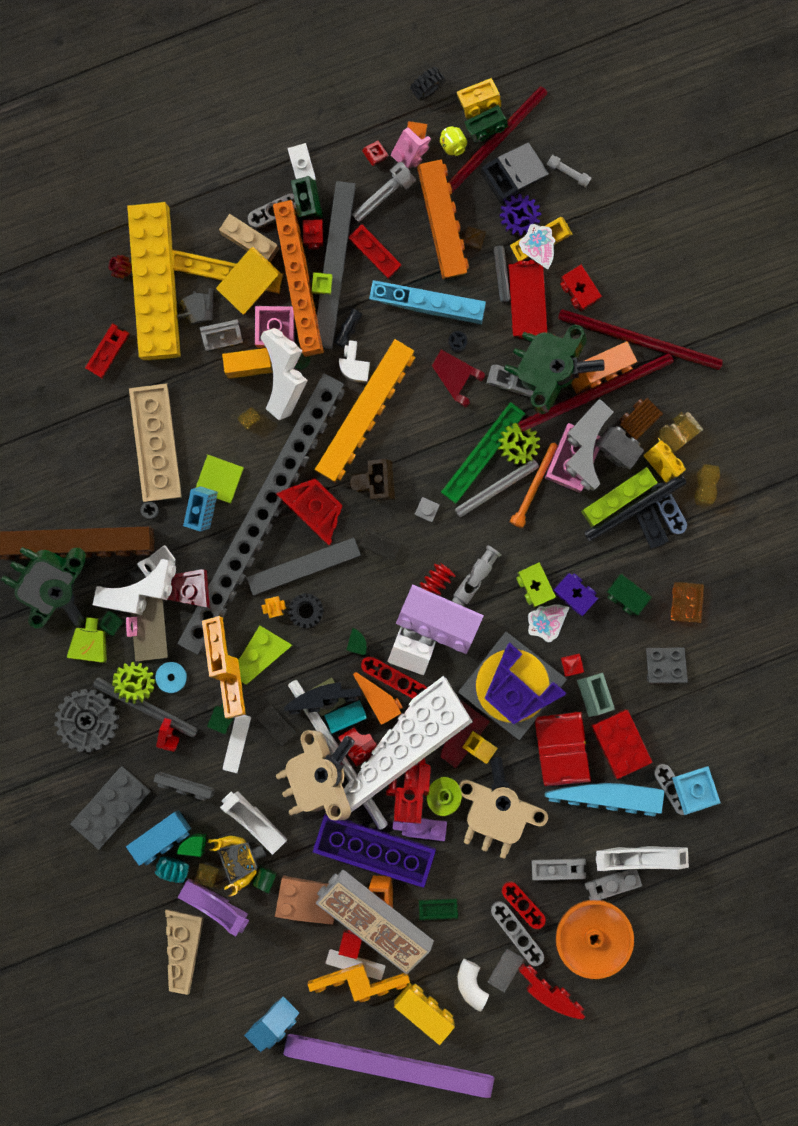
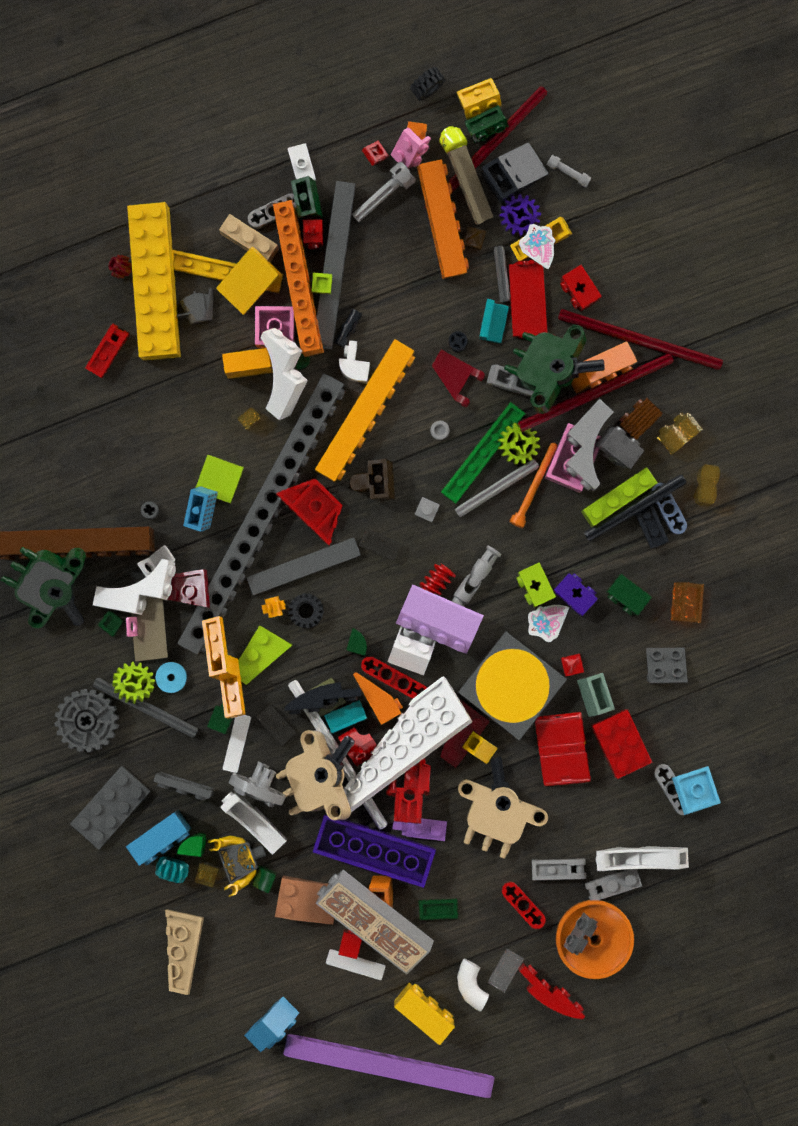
(88, 643): lime torso -> none
(155, 442): tan plate -> none
(165, 738): red bracket -> none
(215, 906): medium lavender arch -> none
(221, 335): light grey hinge -> none
(258, 785): none -> light grey piece
(359, 982): light orange bracket -> none
(374, 251): red plate -> none
(428, 302): medium azure slope -> none
(437, 796): lime dish -> none
(439, 430): none -> light grey tile
(470, 184): none -> dark tan fence
(493, 322): none -> teal panel
(512, 695): dark purple wing -> none
(518, 932): light grey beam -> none
(584, 926): none -> dark grey hinge
(612, 796): medium azure slope -> none
(664, 461): yellow bracket -> none

